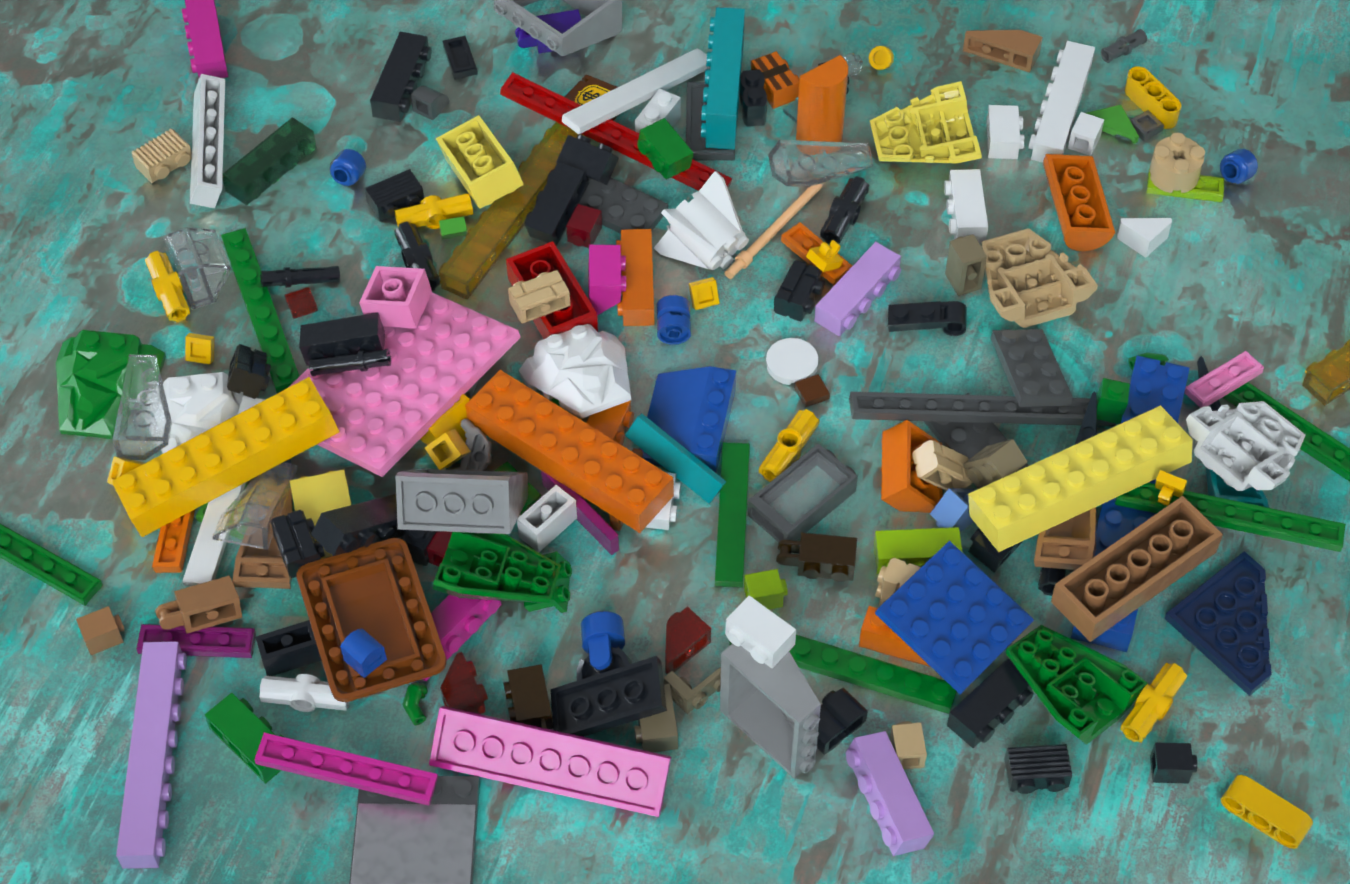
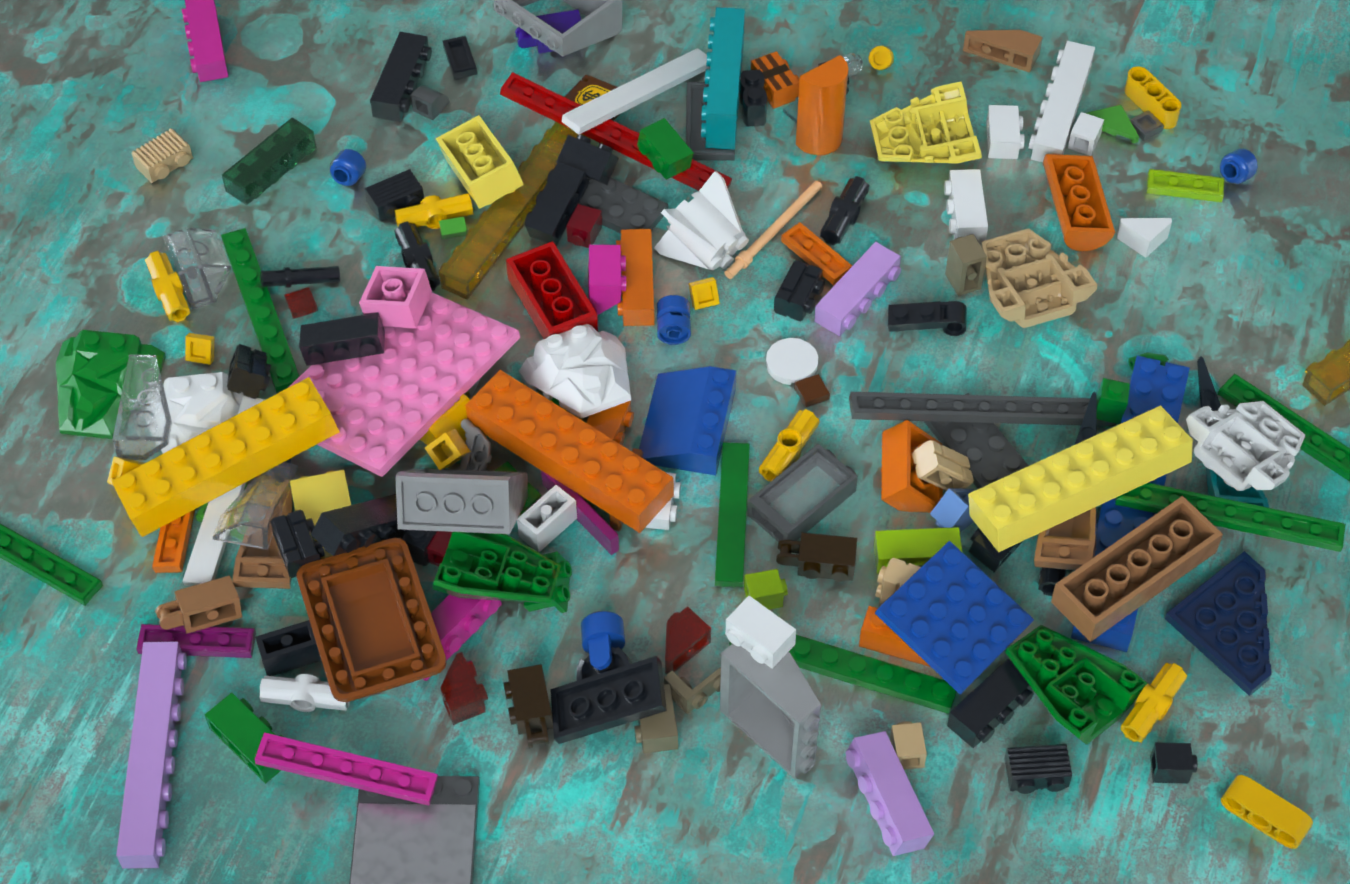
(101, 630): medium nougat brick -> none
(207, 141): white brick -> none
(361, 360): black pin -> none
(362, 652): blue piece -> none
(413, 694): green arm -> none
(539, 296): tan brick -> none
(550, 761): plate -> none
(660, 106): white brick -> none
(675, 458): teal tile -> none
(816, 162): clear wedge -> none
(825, 256): yellow tile -> none
(838, 719): black brick -> none
(994, 462): dark tan brick -> none
(1031, 368): dark grey plate -> none
(1113, 51): dark grey pin -> none
(1169, 486): yellow tile -> none
(1176, 163): tan brick -> none
(1224, 379): bright pink tile -> none

